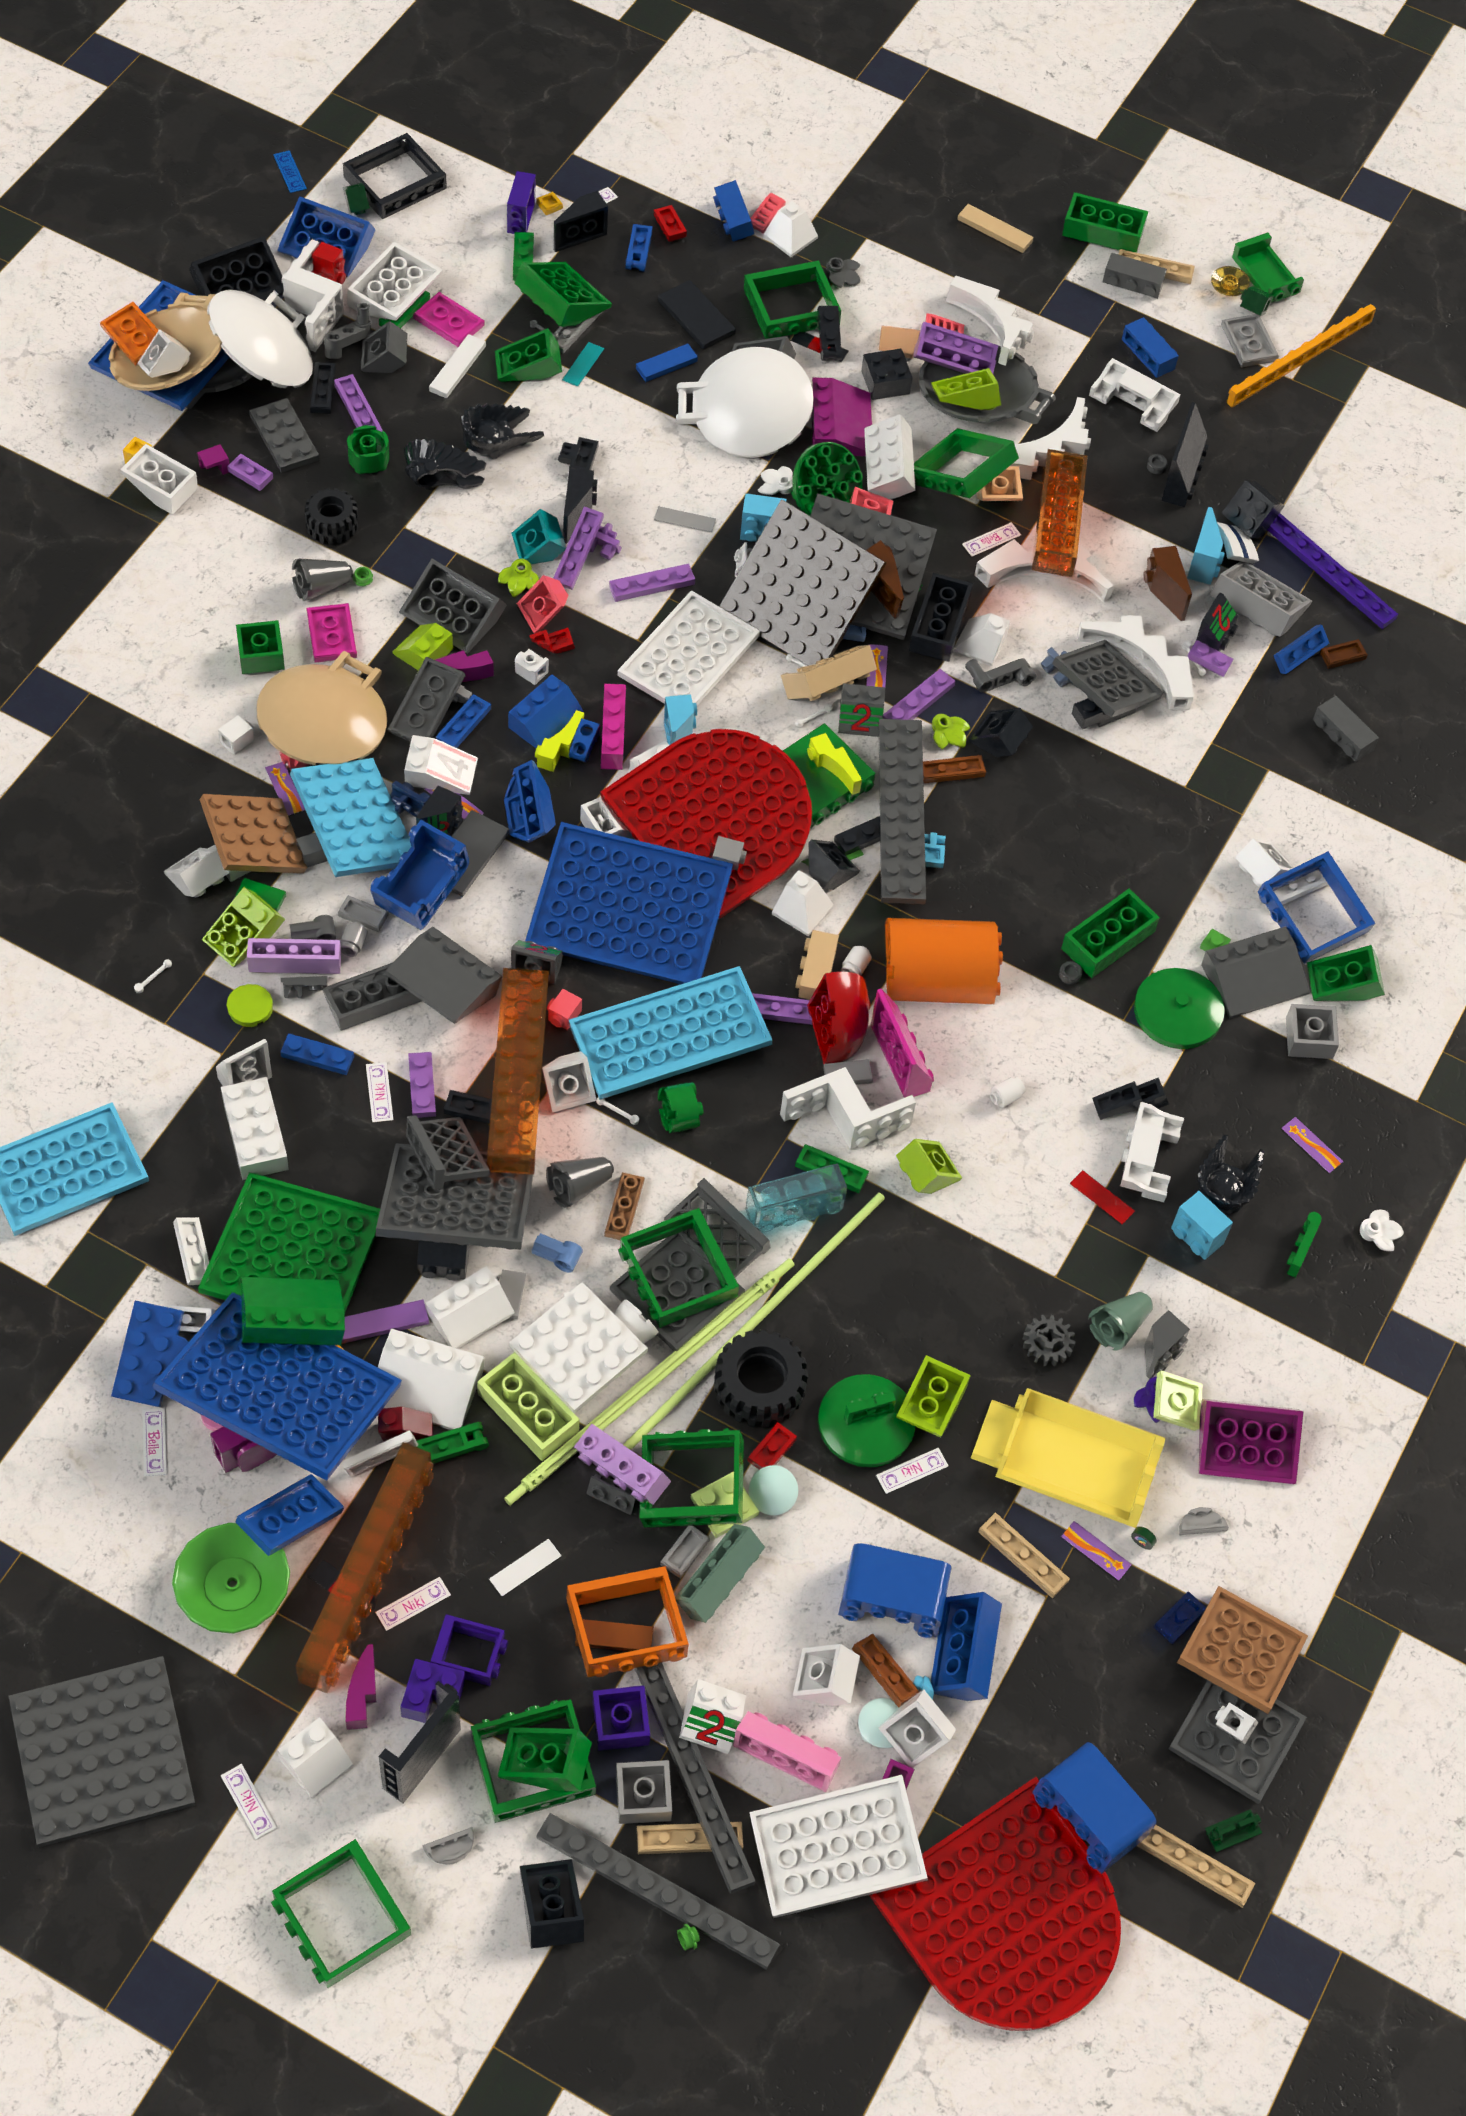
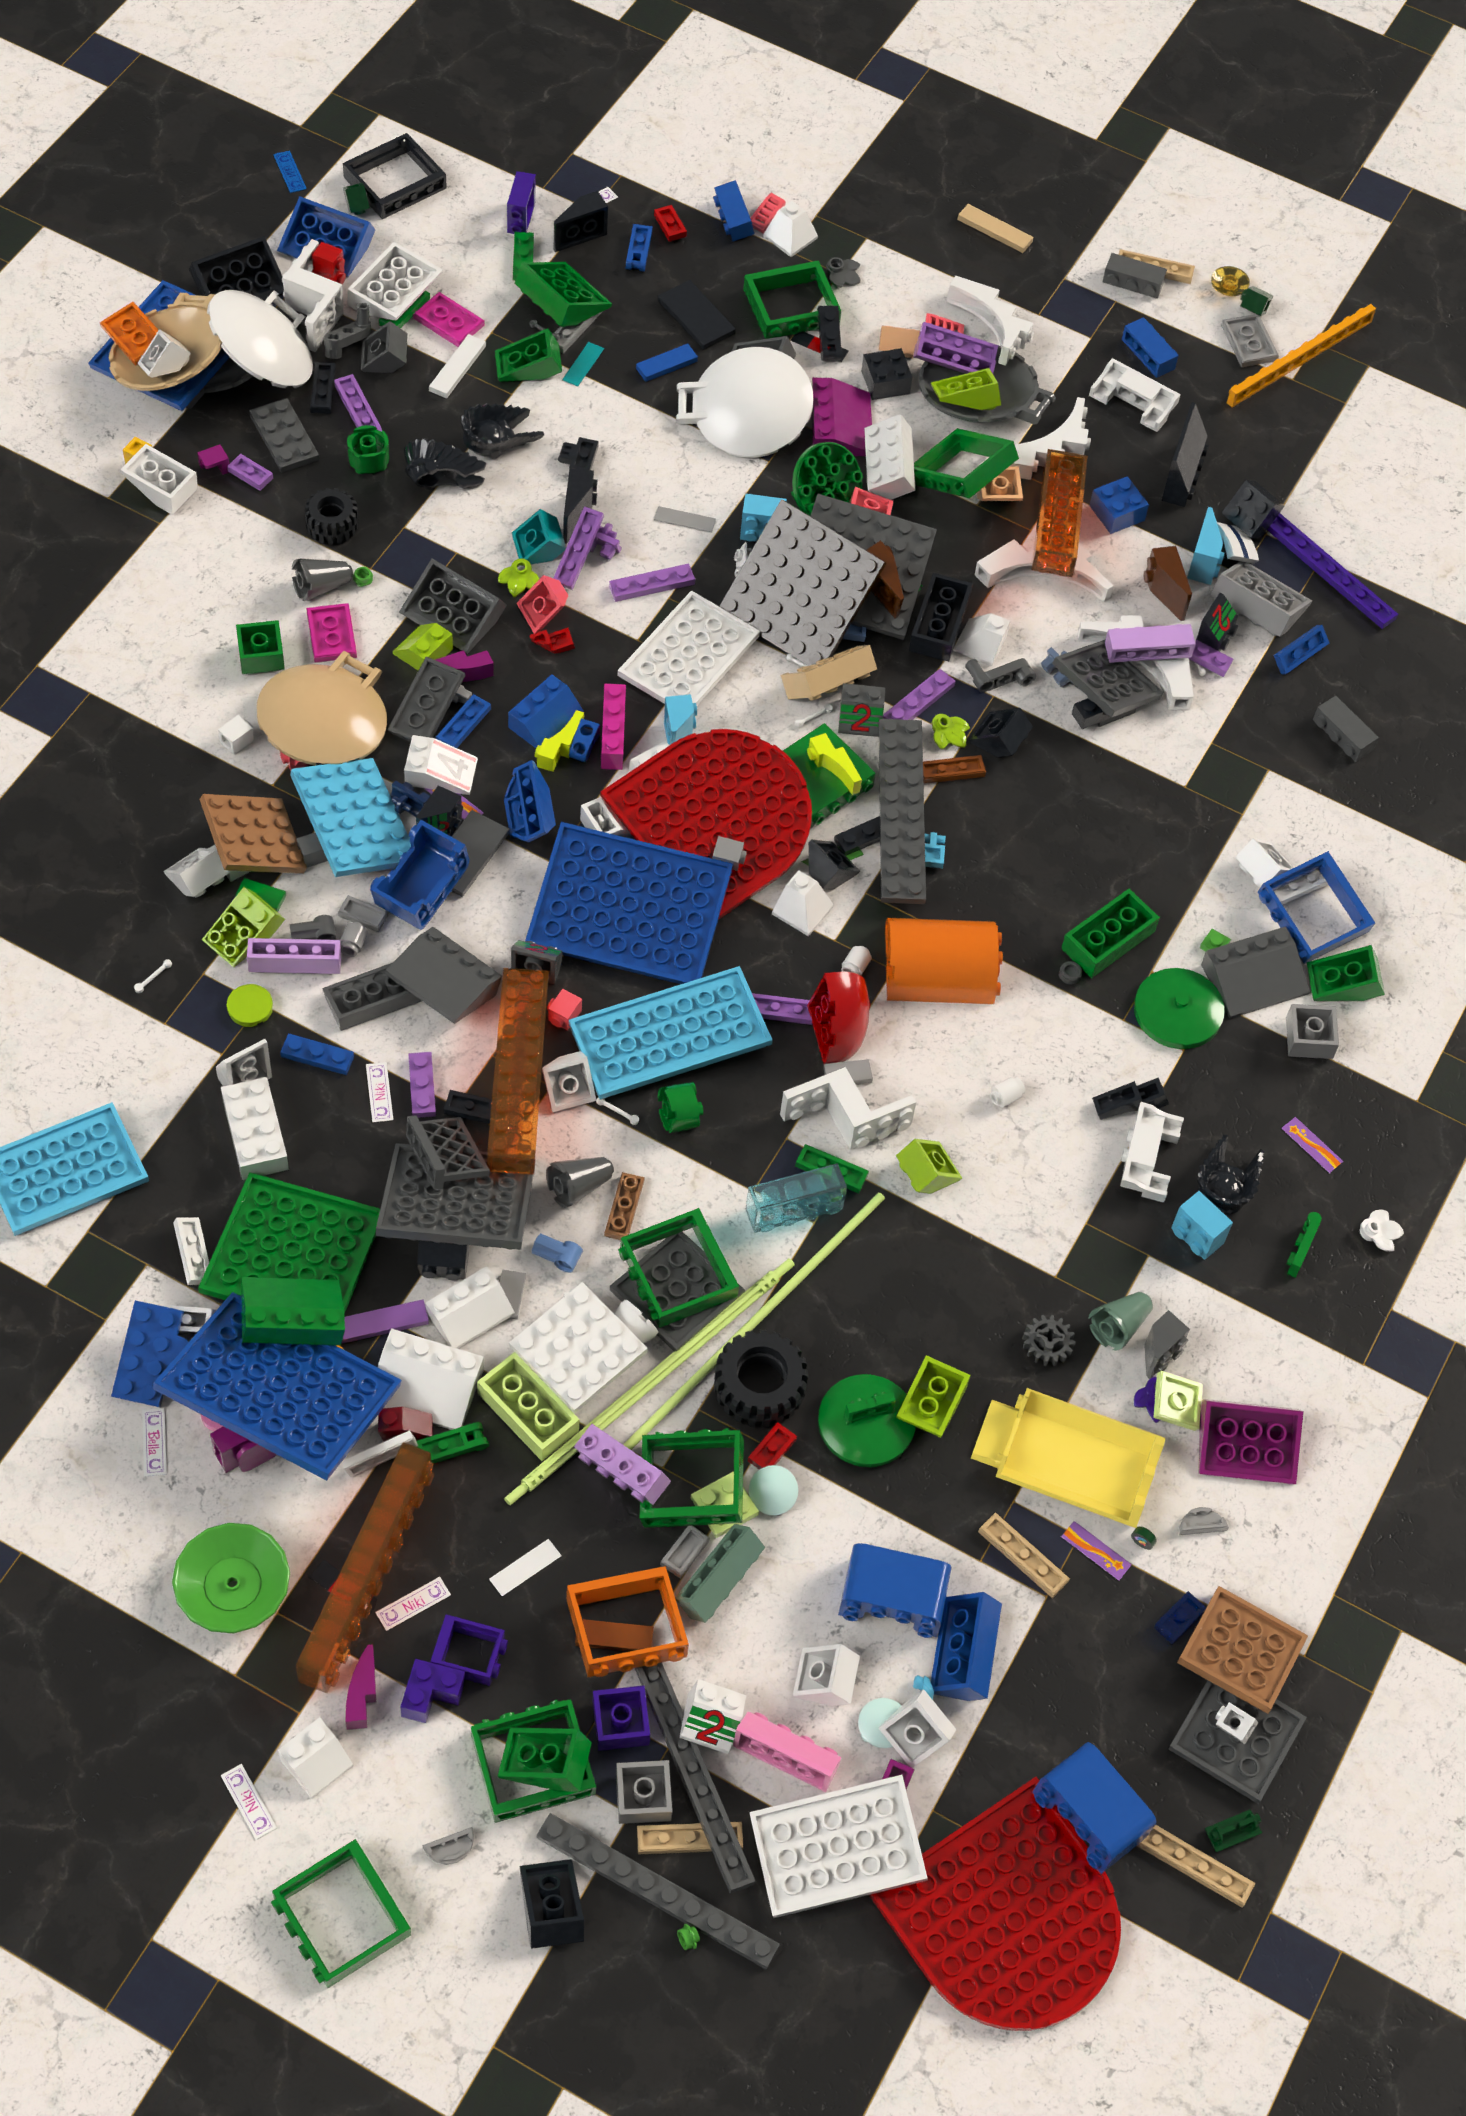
(101, 1751): dark grey plate -> none
(285, 788): medium lavender sticker -> none
(289, 1514): blue plate -> none
(313, 982): dark grey plate -> none
(404, 1773): black panel -> none
(531, 666): white brick -> none
(549, 203): yellow tile -> none
(605, 1491): dark grey hinge -> none
(734, 1220): dark grey fence -> none
(776, 481): white plate -> none
(819, 960): tan brick -> none
(878, 677): medium lavender sticker -> none
(885, 1670): dark orange tile -> none
(900, 1047): dark pink slope -> none
(912, 1470): white sticker -> none
(991, 539): white sticker -> none
(1102, 1197): red sticker -> none
(1104, 223): green brick -> none
(1119, 505): none -> blue brick
(1149, 643): none -> lavender brick
(1157, 464): dark grey tile -> none
(1265, 267): green panel -> none
(1343, 653): reddish brown tile -> none

